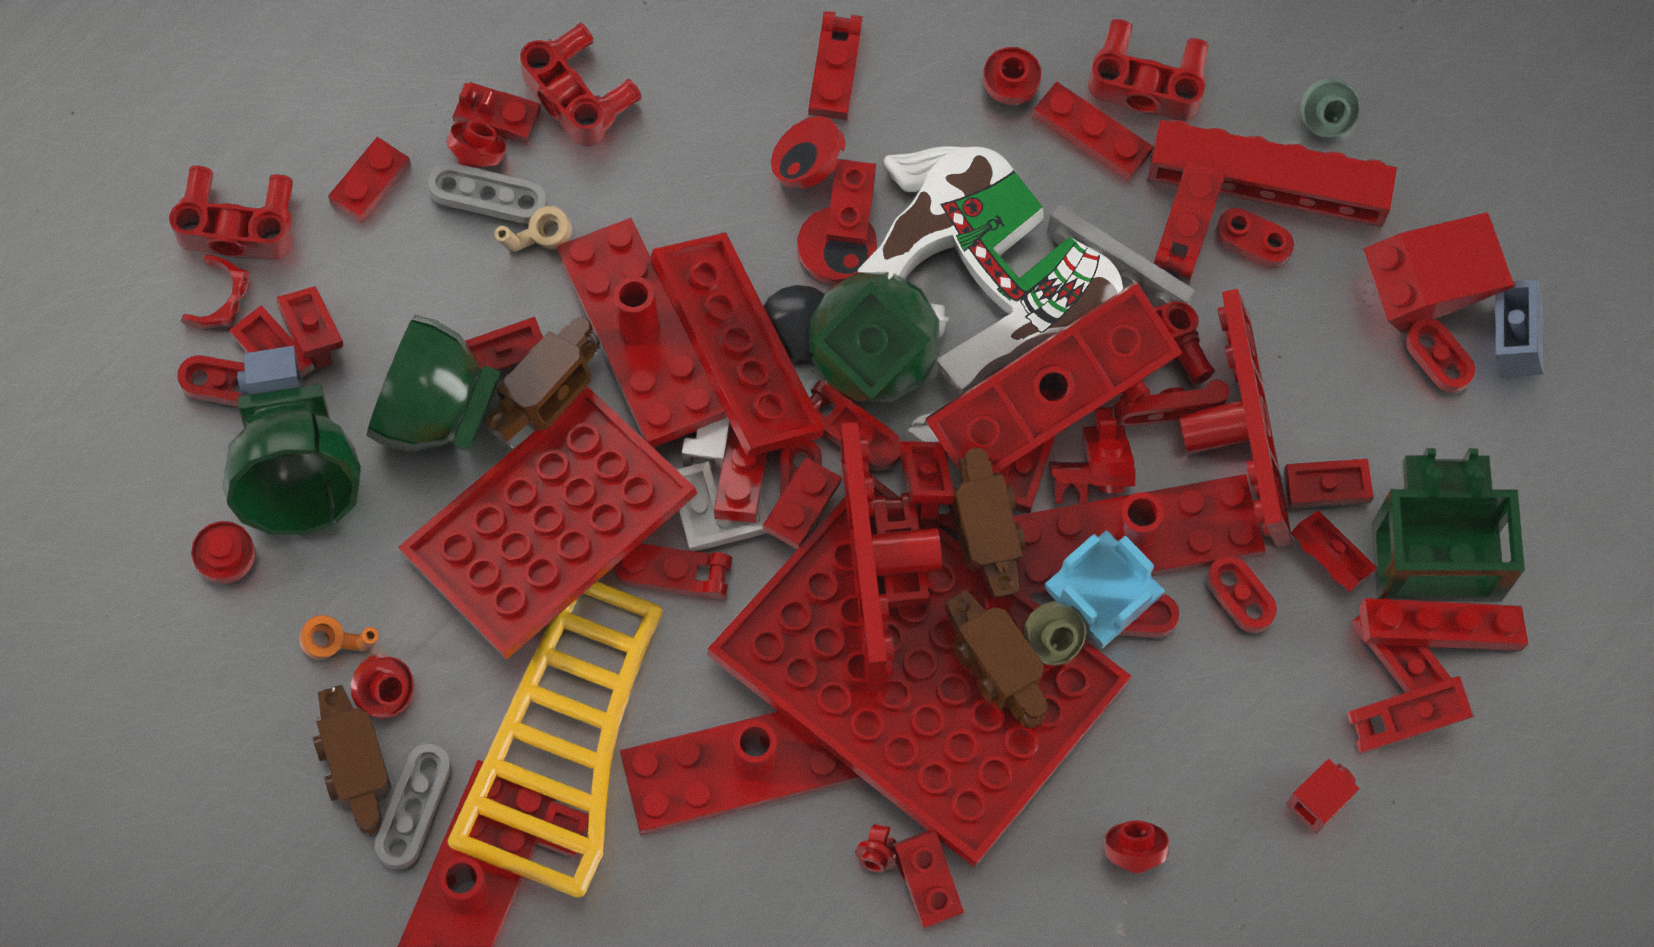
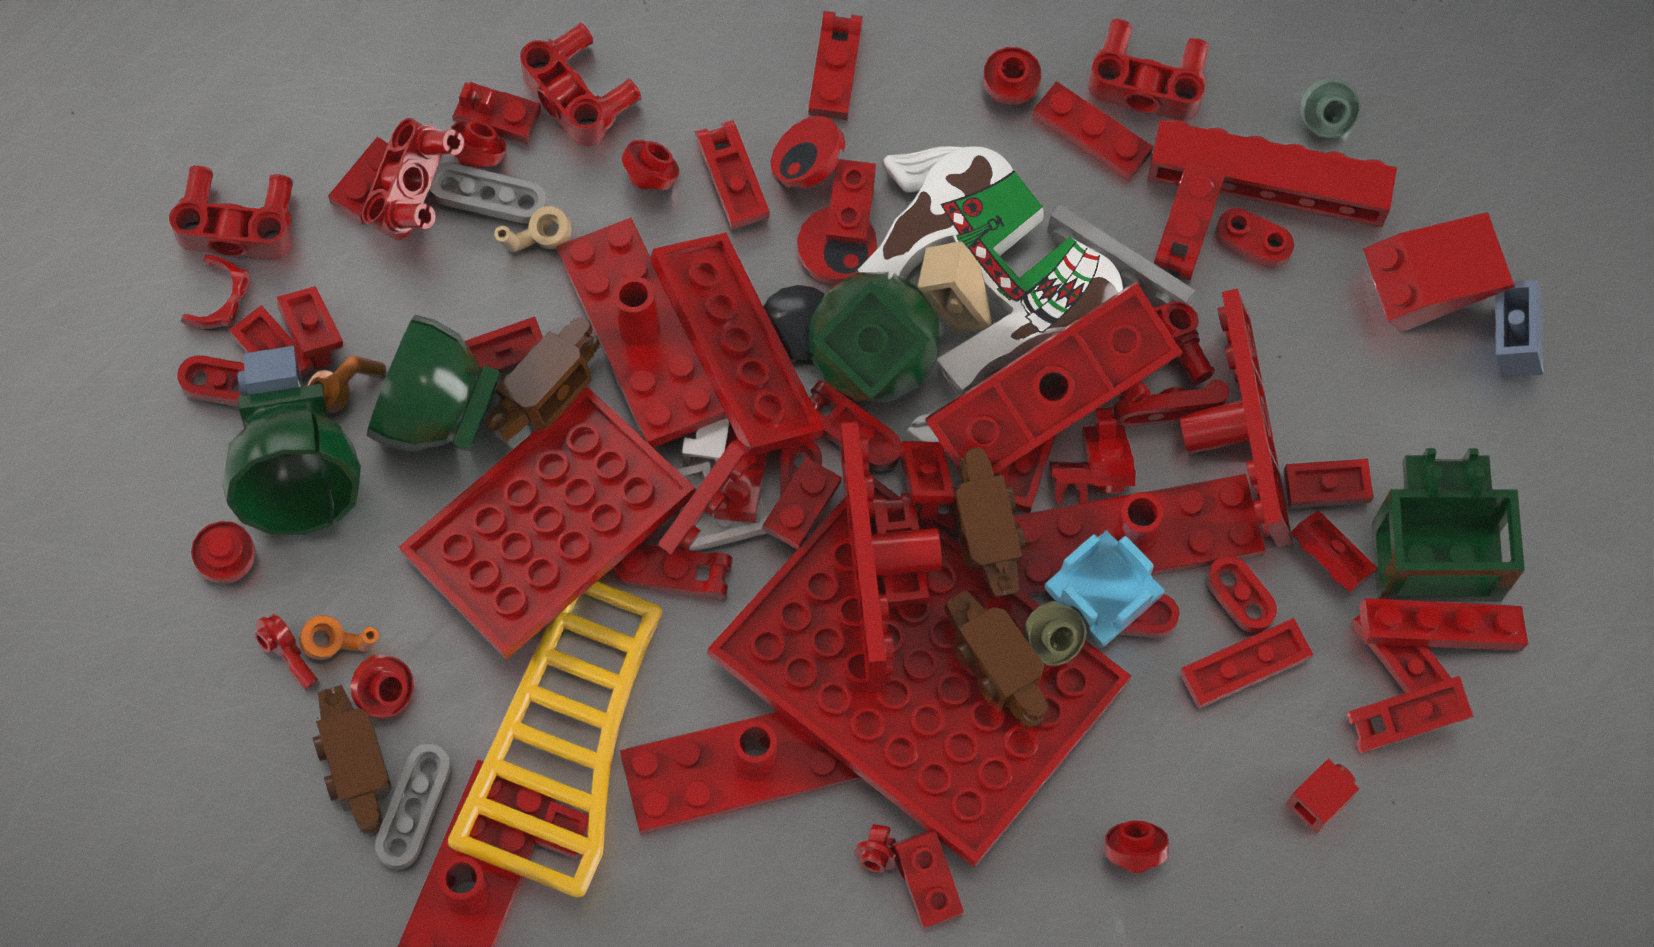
(275, 636): none -> red plate
(336, 383): none -> orange plate
(415, 153): none -> red piece
(650, 165): none -> red plate
(706, 498): none -> red plate
(733, 175): none -> red plate
(955, 287): none -> tan slope
(1246, 663): none -> red plate
(1442, 356): red plate -> none

